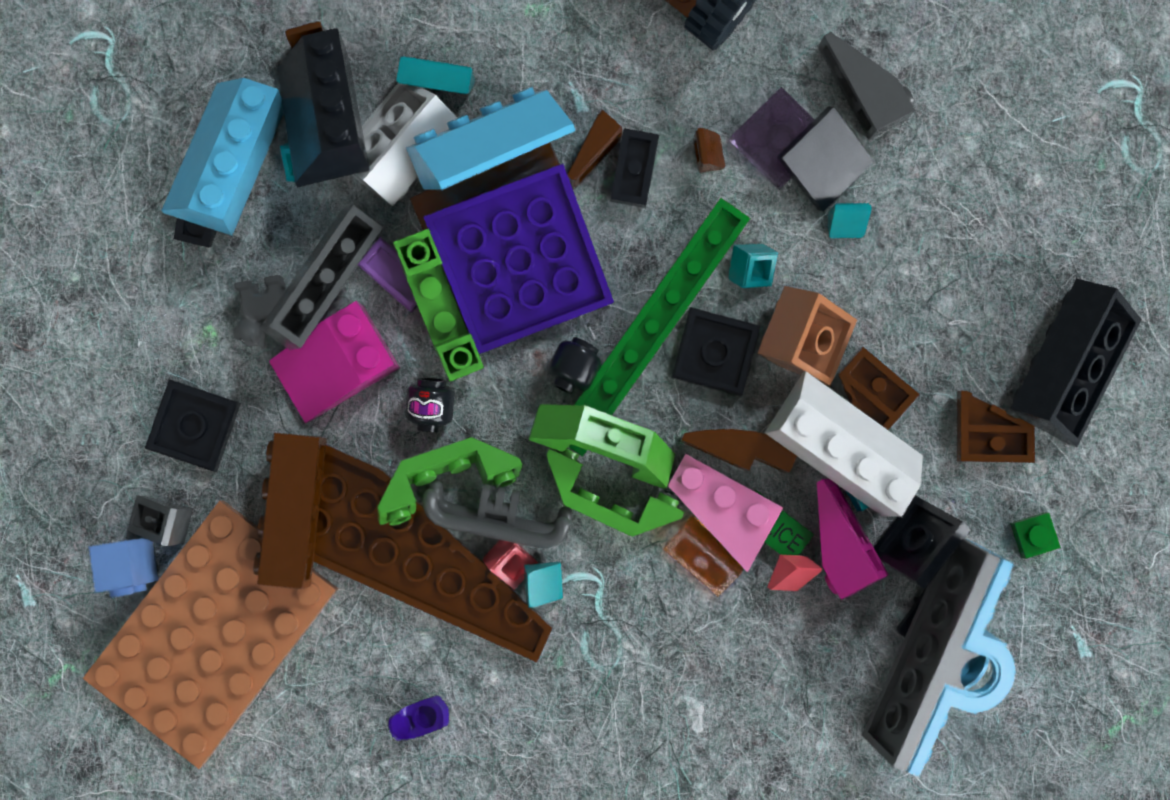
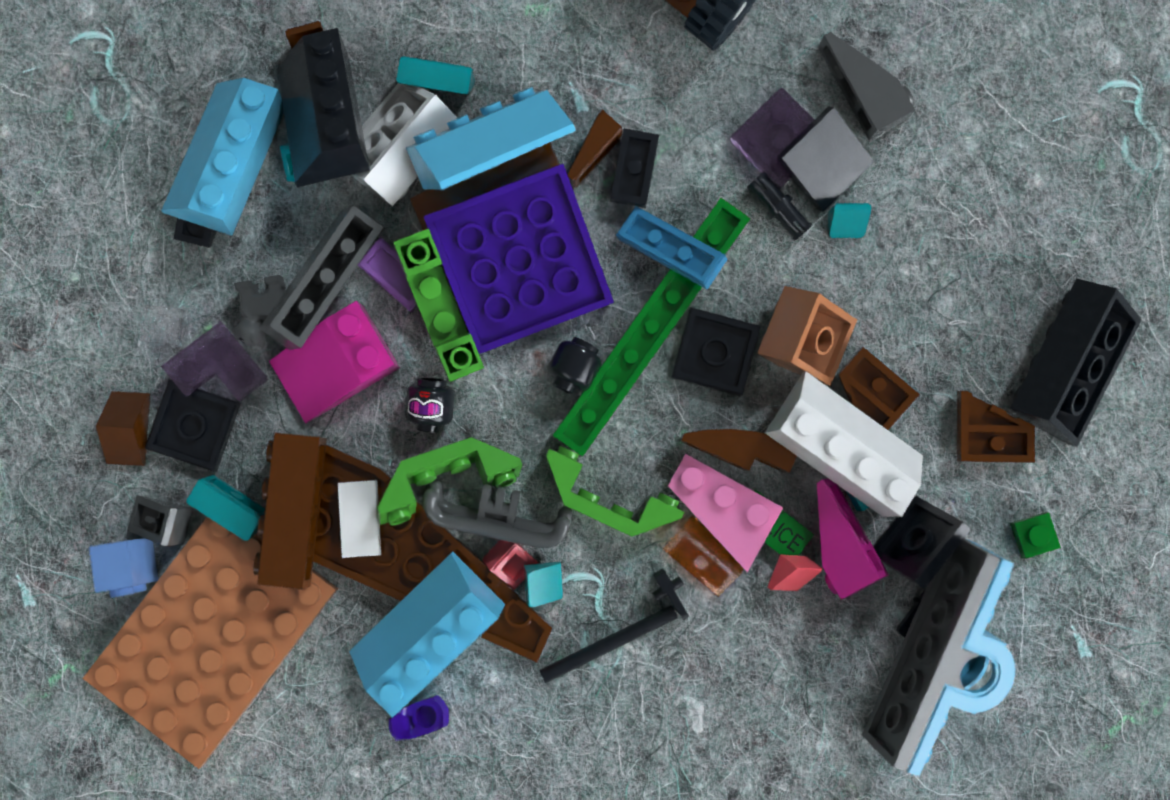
(124, 428): none -> reddish brown slope
(213, 355): none -> clear purple plate
(226, 506): none -> teal slope
(359, 519): none -> white tile
(424, 633): none -> medium azure slope
(606, 435): bright green slope -> none
(608, 644): none -> black bar
(668, 588): none -> black piece
(671, 247): none -> dark azure tile
(708, 150): reddish brown slope -> none
(752, 265): teal slope -> none
(779, 206): none -> black pin

